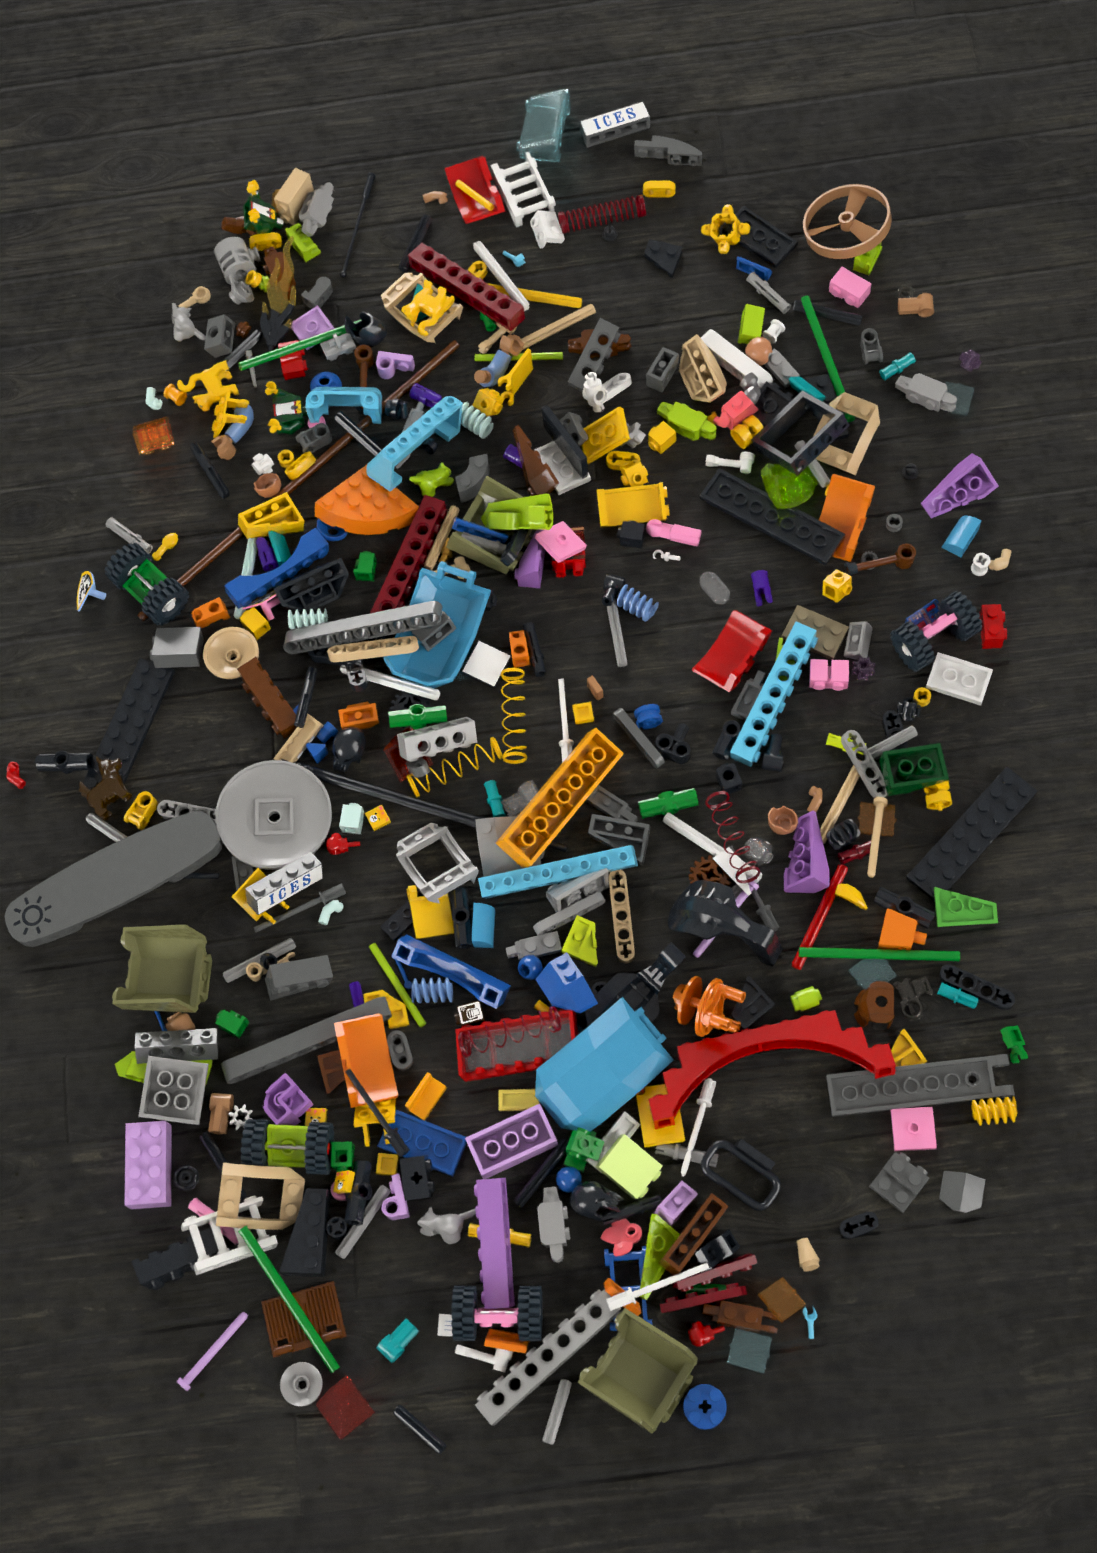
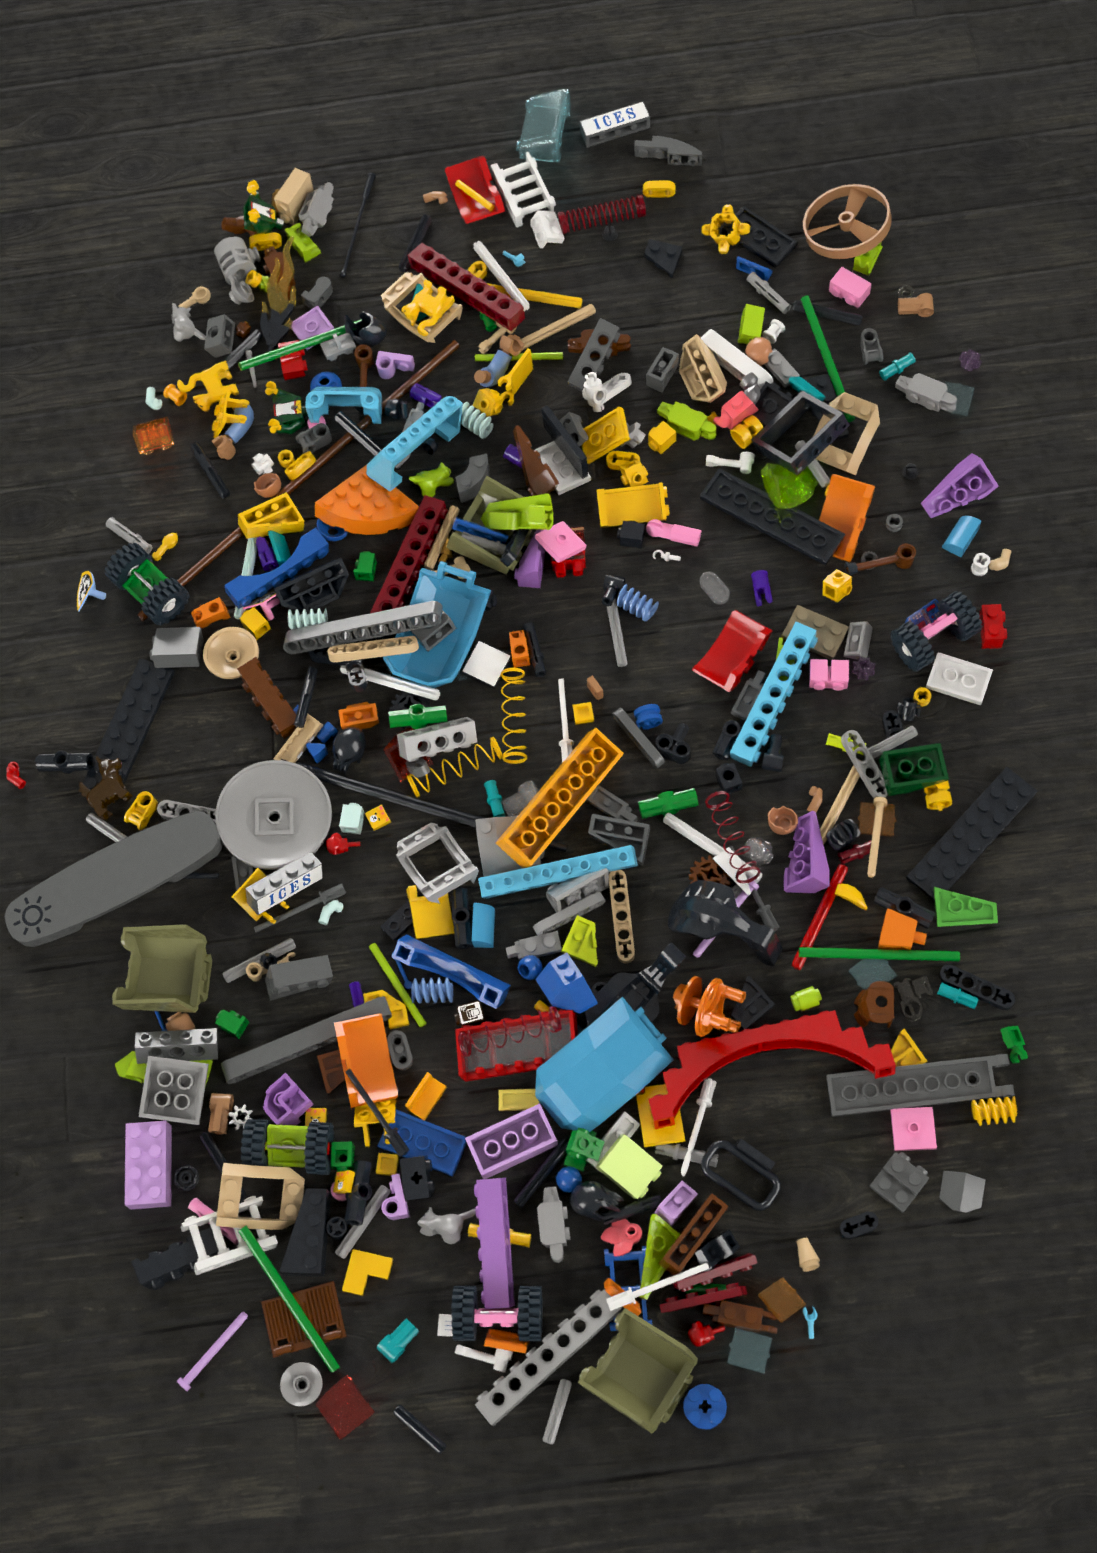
(362, 1265): none -> yellow tile

